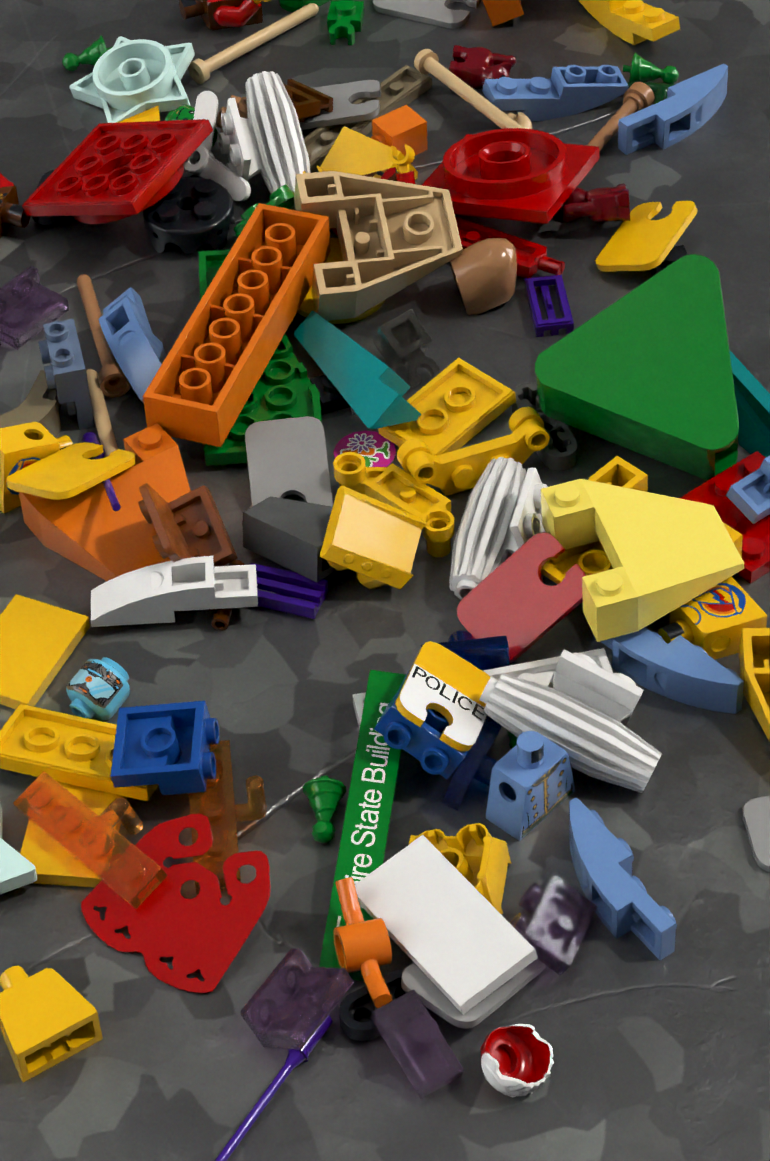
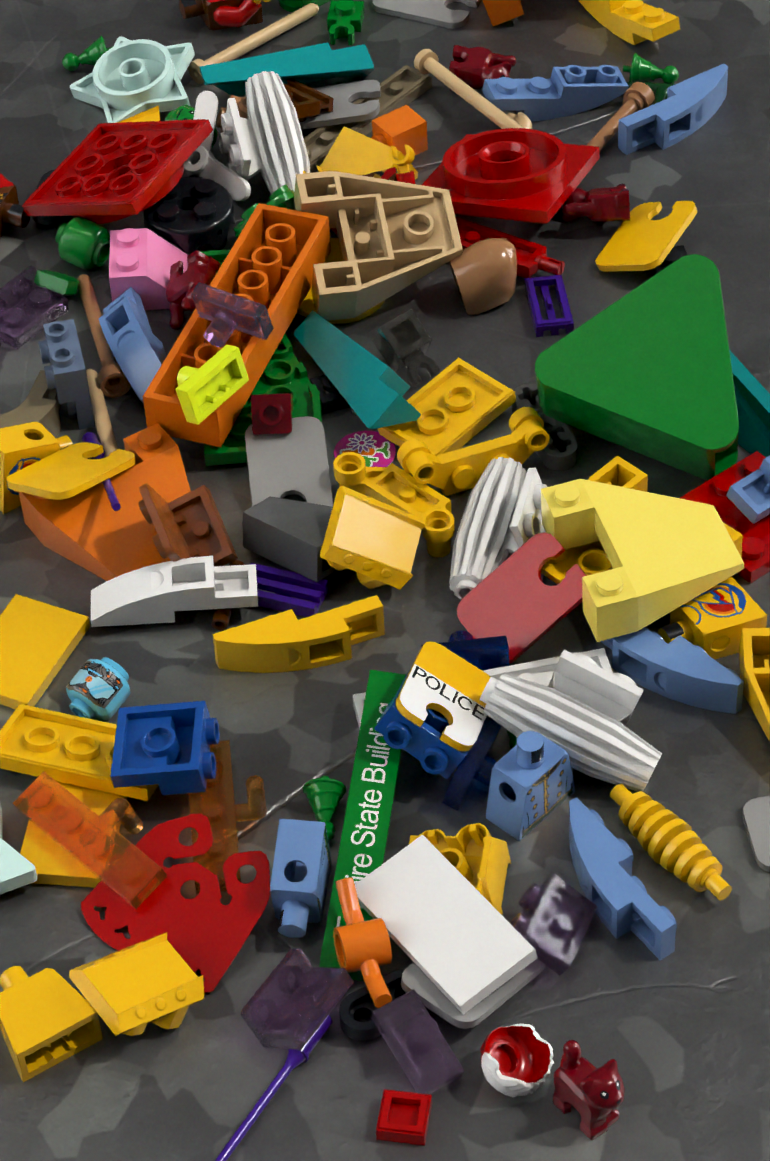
(57, 282): none -> green tile
(83, 243): none -> green head
(140, 986): none -> yellow slope
(144, 263): none -> bright pink slope
(180, 286): none -> dark red animal
(209, 386): none -> neon yellow tile
(229, 313): none -> tile
(272, 413): none -> dark red bracket
(291, 644): none -> yellow slope
(300, 64): none -> teal wedge
(300, 875): none -> medium blue torso
(404, 1117): none -> red tile
(589, 1090): none -> dark red animal
(670, 842): none -> yellow piece

